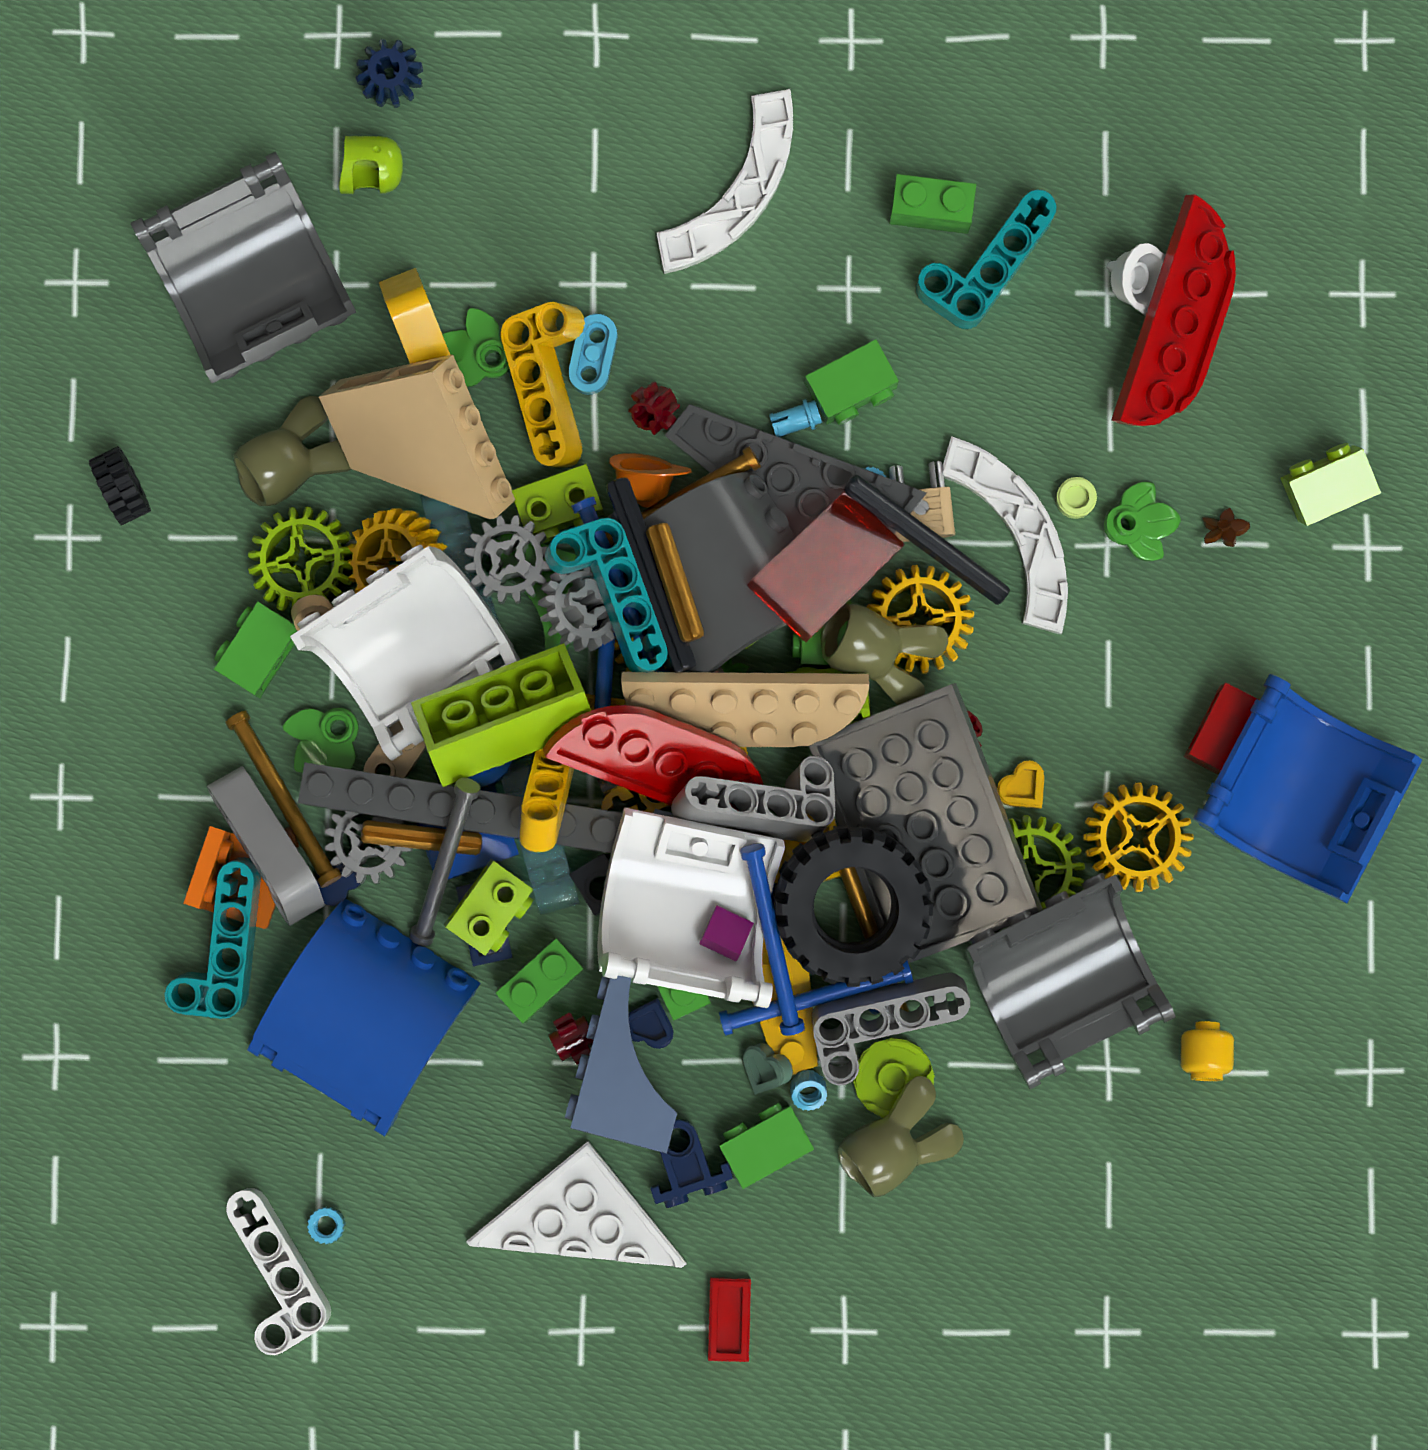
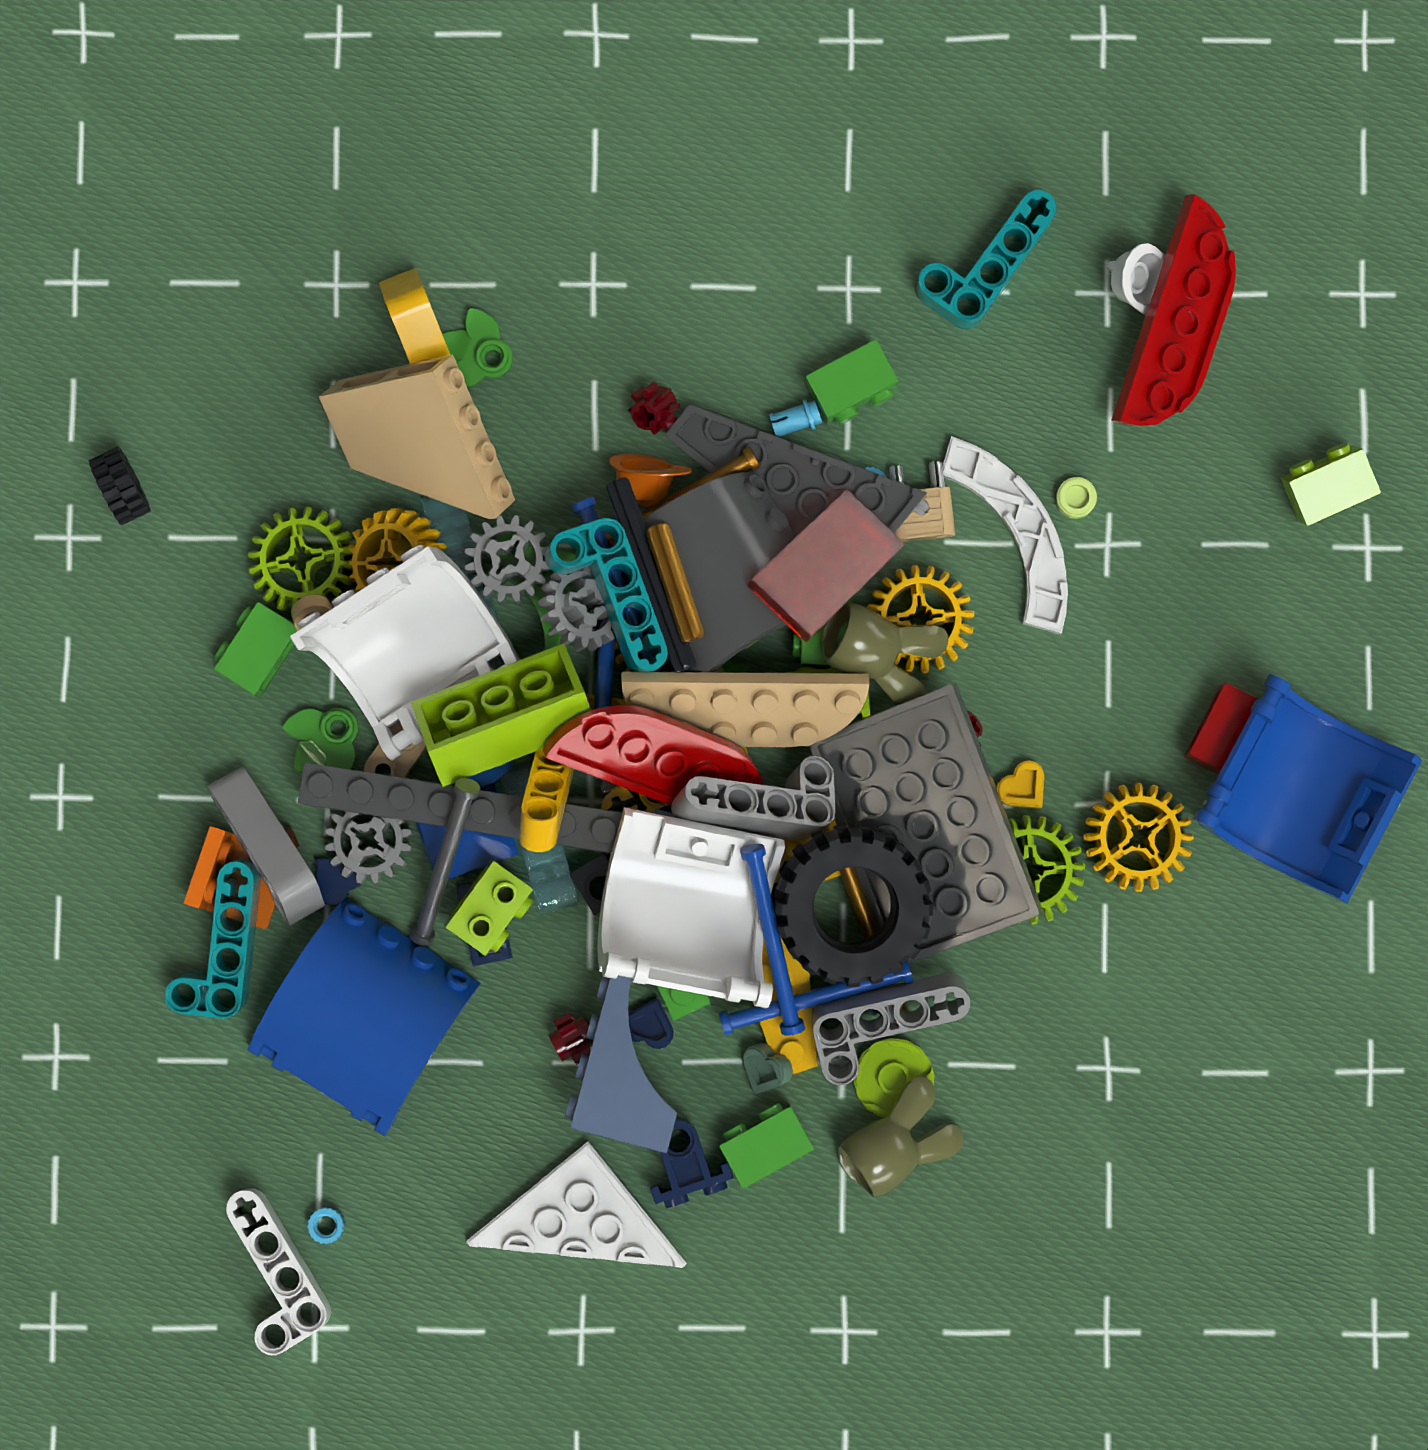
(245, 269): dark grey hinge -> none
(277, 461): olive piece -> none
(280, 793): pearl gold bar -> none
(365, 155): lime helmet -> none
(404, 71): dark blue gear -> none
(416, 837): pearl gold axle -> none
(540, 980): bright green brick -> none
(550, 501): lime brick -> none
(560, 427): yellow beam -> none
(593, 355): medium azure plate -> none
(726, 933): magenta tile -> none
(729, 1319): red tile -> none
(745, 197): white tile -> none
(806, 1079): medium azure axle -> none
(926, 539): black axle -> none
(932, 204): bright green brick -> none
(1065, 978): dark grey hinge -> none
(1147, 522): bright green plate -> none
(1207, 1052): yellow head -> none
(1226, 528): reddish brown plant -> none

